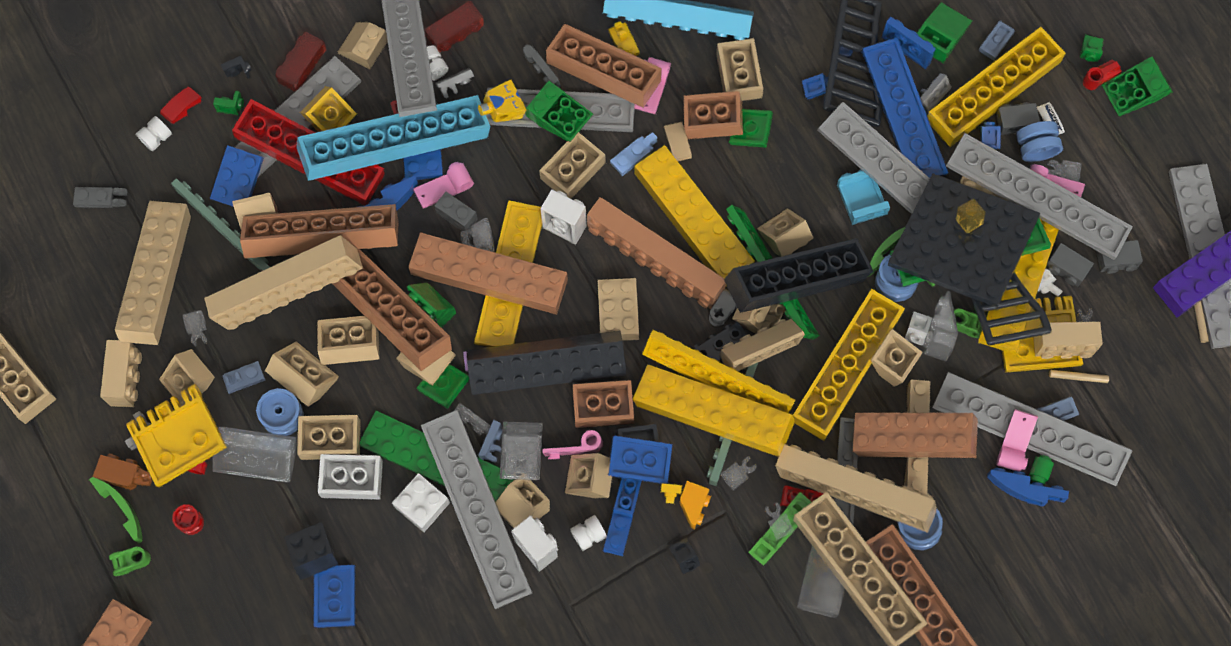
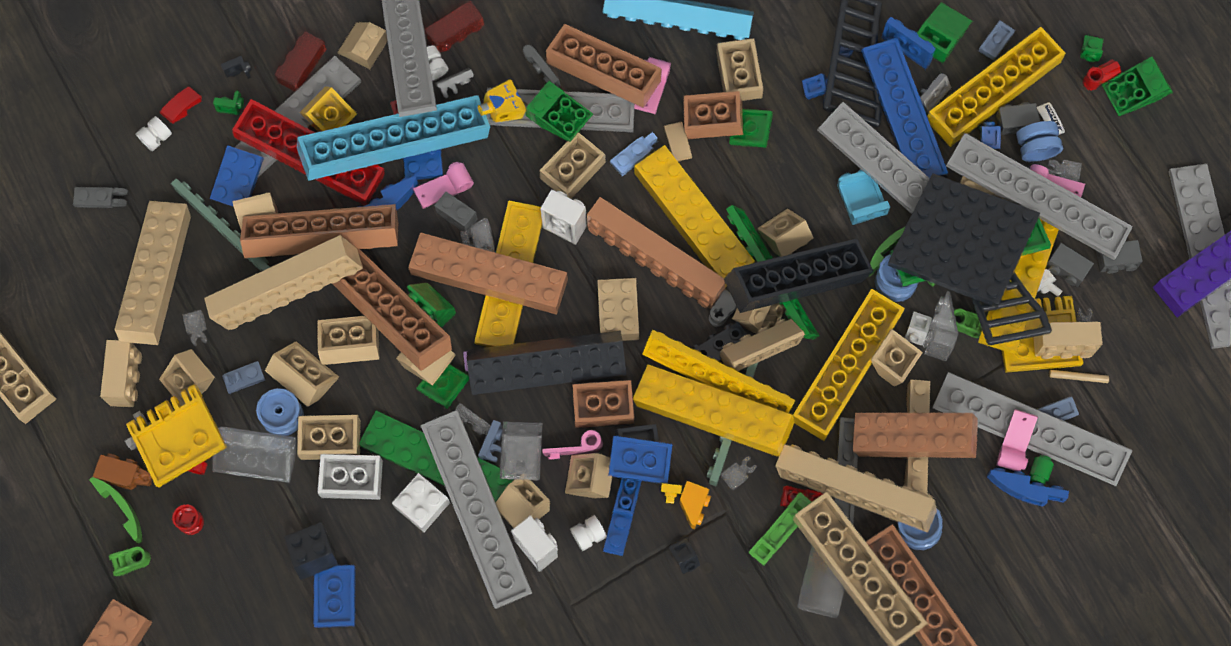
(623, 39): yellow plate -> none
(780, 524): clear plate -> none
(970, 215): clear yellow brick -> none
(1201, 323): tan bar -> none

